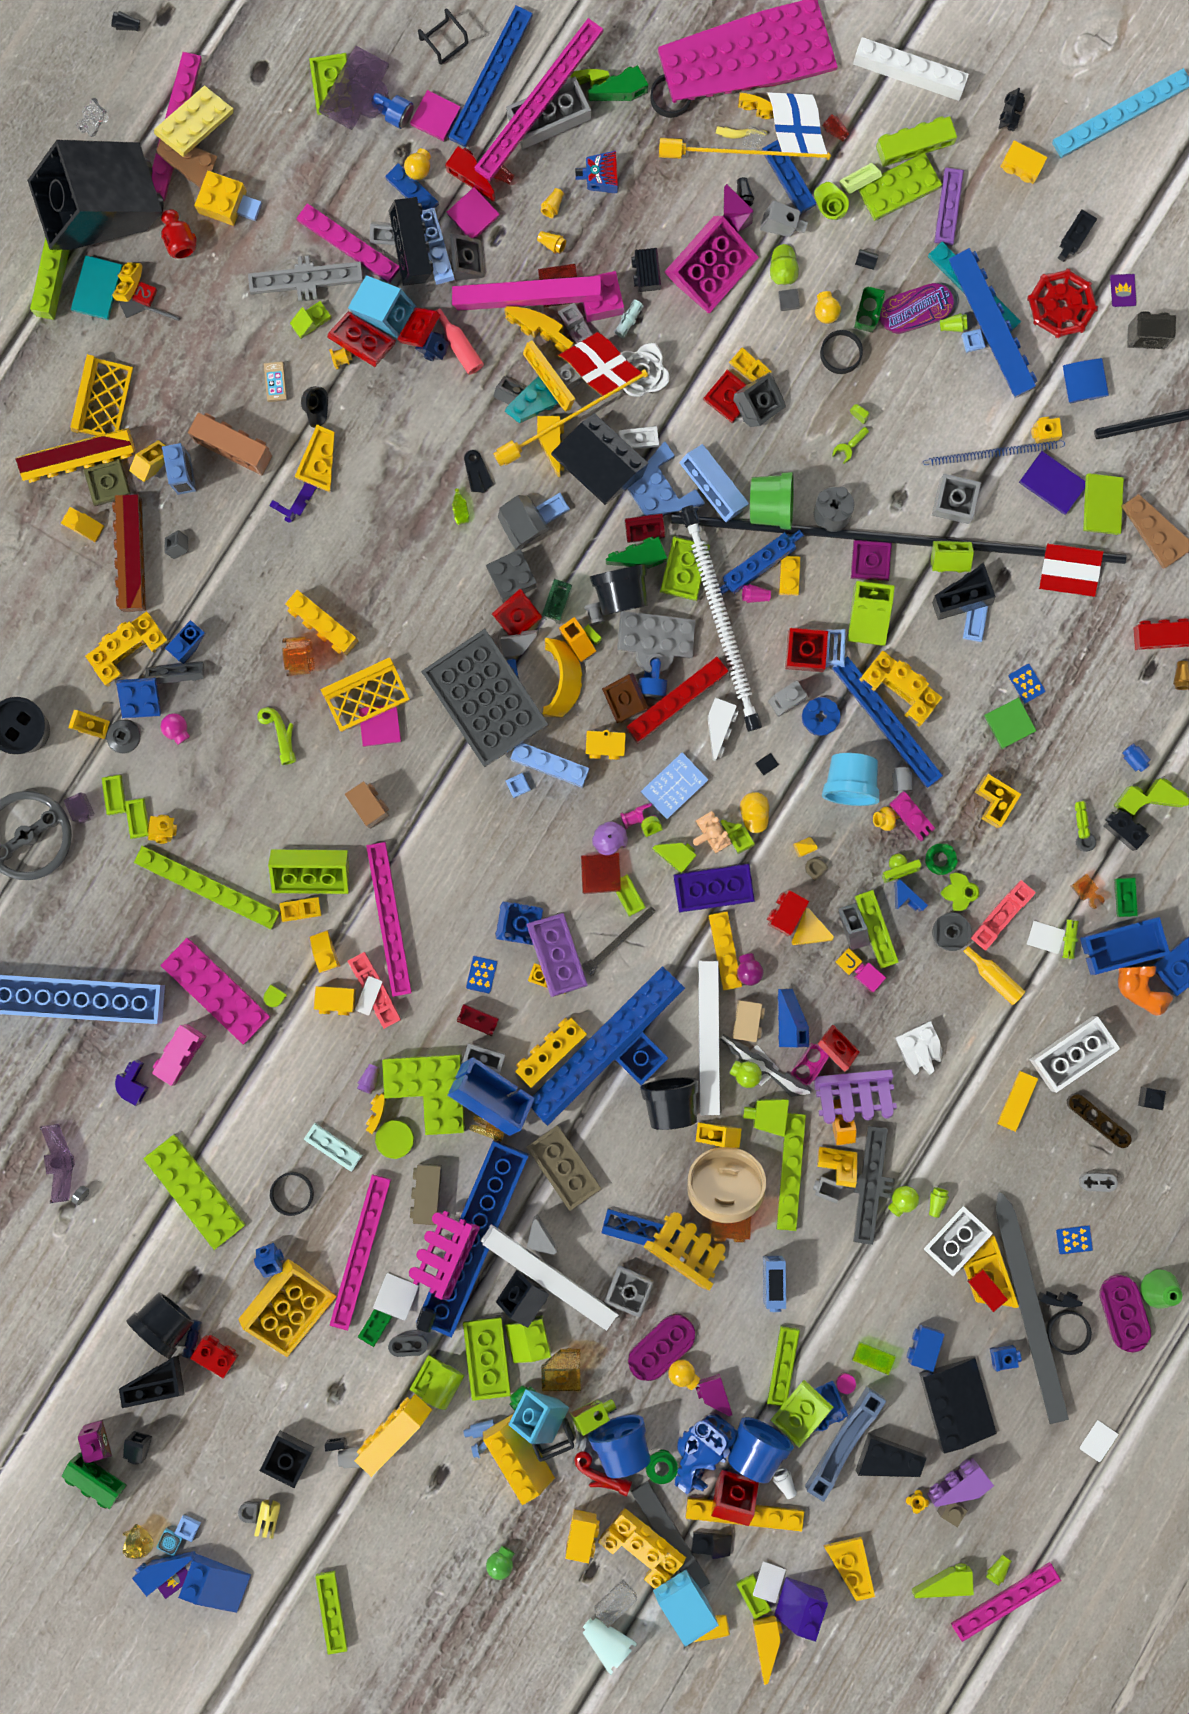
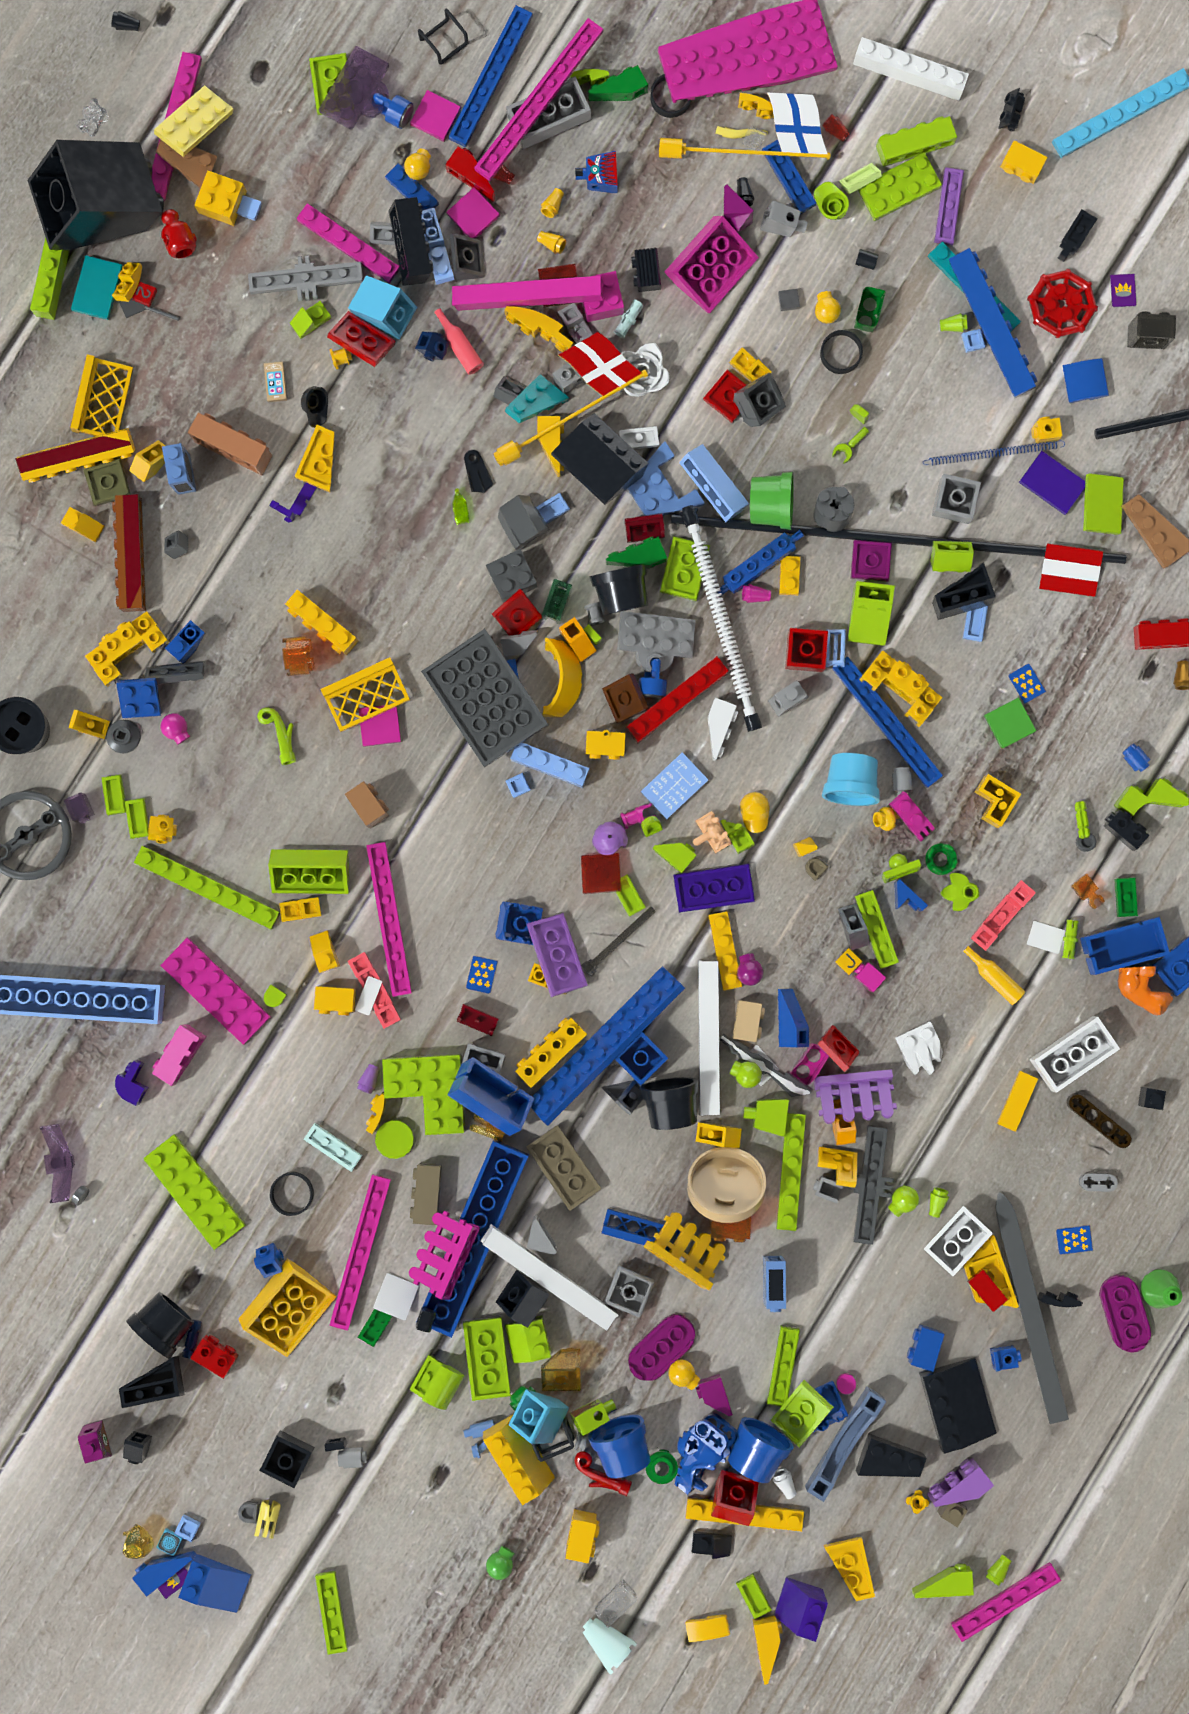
(93, 1481): green slope -> none
(392, 1434): yellow brick -> none
(408, 1345): dark grey plate -> none
(418, 327): red tile -> none
(548, 376): yellow tile -> none
(625, 1094): none -> flat silver slope
(644, 1545): yellow bracket -> none
(666, 1529): dark grey tile -> none
(686, 1607): medium azure slope -> none
(767, 764): black sticker -> none
(769, 1582): white sticker -> none
(784, 265): lime piece -> none
(787, 913): red brick -> none
(811, 930): yellow piece -> none
(812, 723): blue plate -> none
(873, 1357): clear neon green plate -> none
(916, 308): magenta tile -> none
(958, 923): dark grey plate -> none
(1088, 1337): black tyre -> none
(1098, 1441): white sticker -> none

